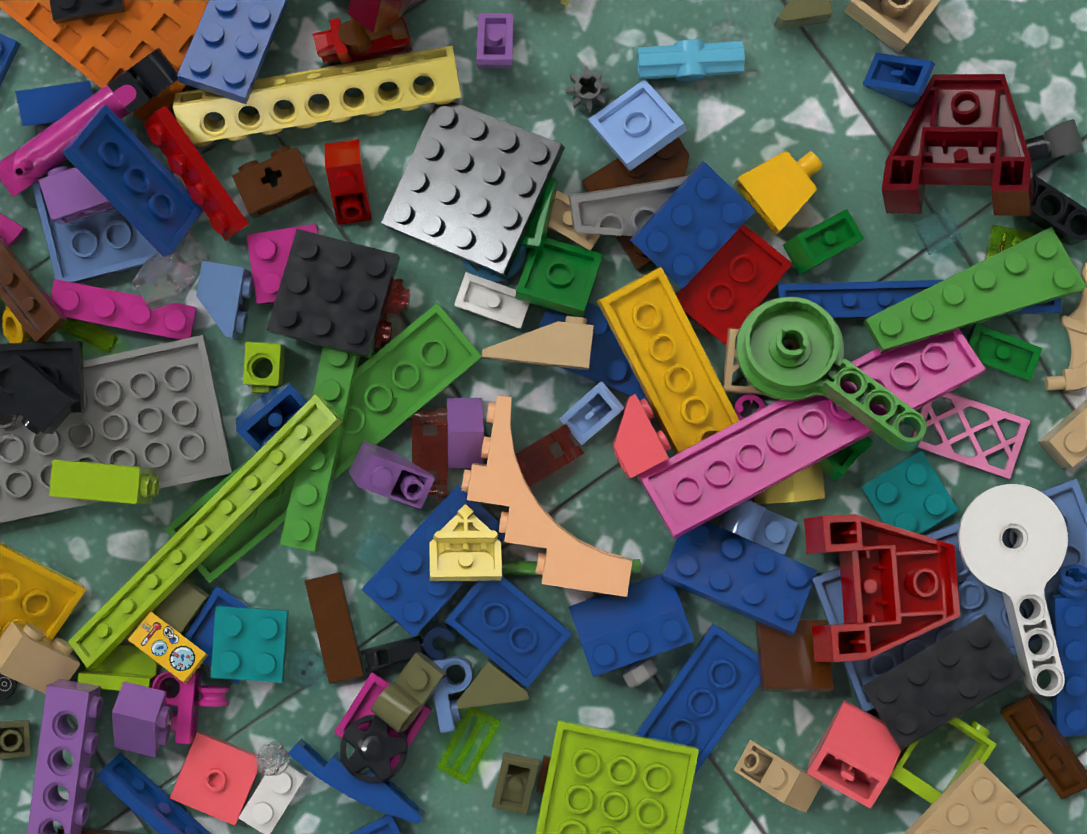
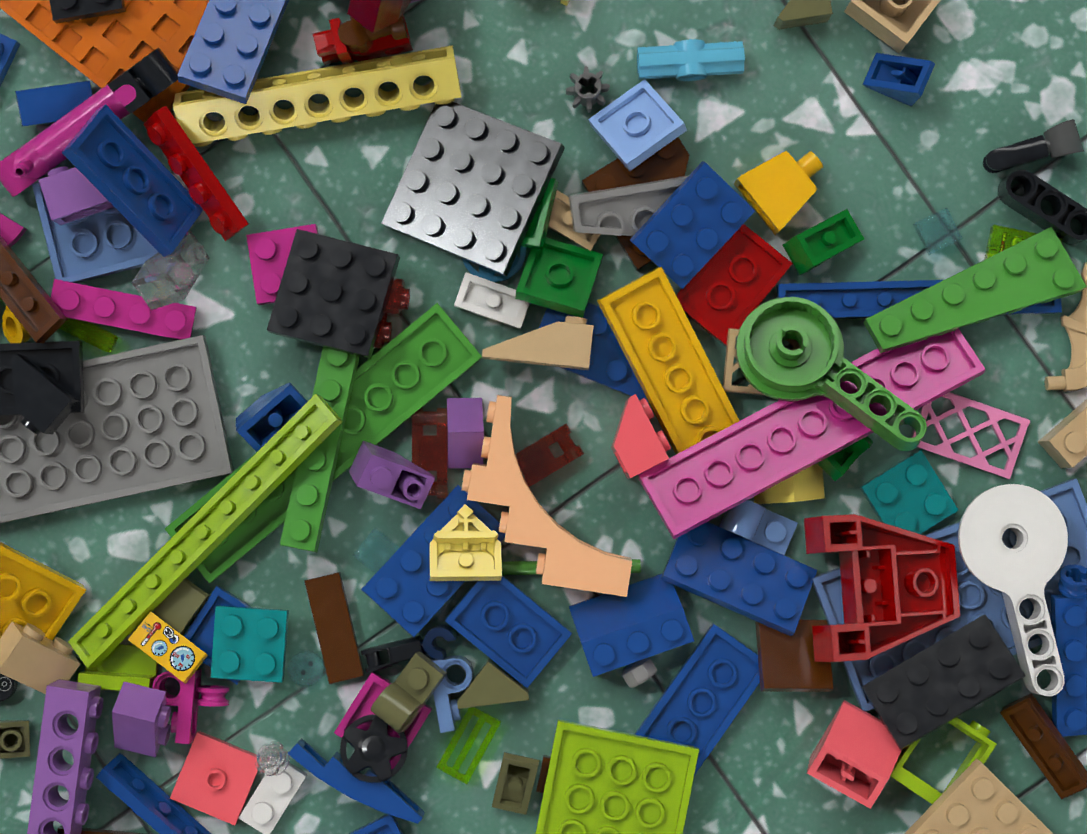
(103, 482): lime window -> none
(223, 295): medium blue slope -> none
(253, 355): lime brick -> none
(293, 181): reddish brown brick -> none
(347, 181): red slope -> none
(495, 41): medium lavender slope -> none
(592, 413): light blue slope -> none
(751, 398): dark pink bush -> none
(777, 776): tan slope -> none
(961, 136): dark red wedge -> none
(1004, 352): green plate -> none

